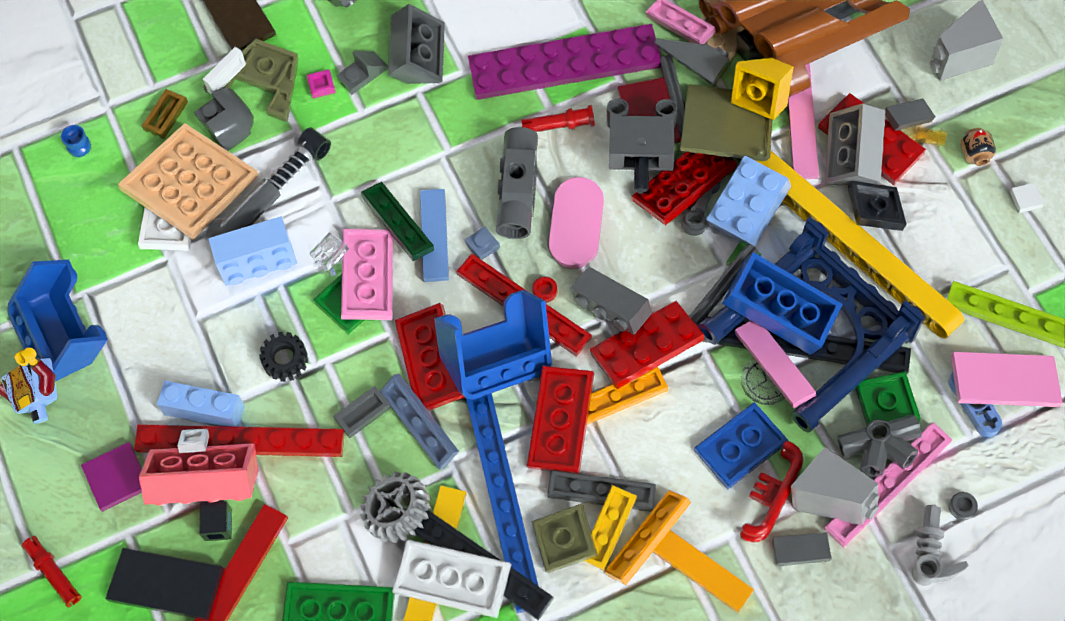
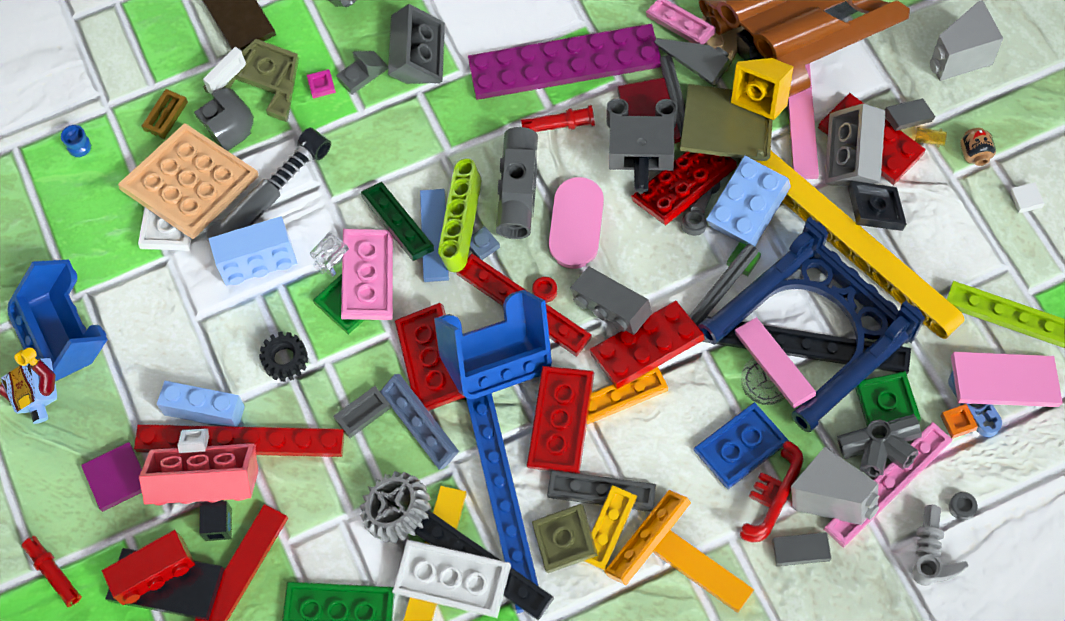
(148, 568): none -> red brick
(460, 215): none -> lime beam
(782, 303): blue brick -> none
(959, 421): none -> orange plate

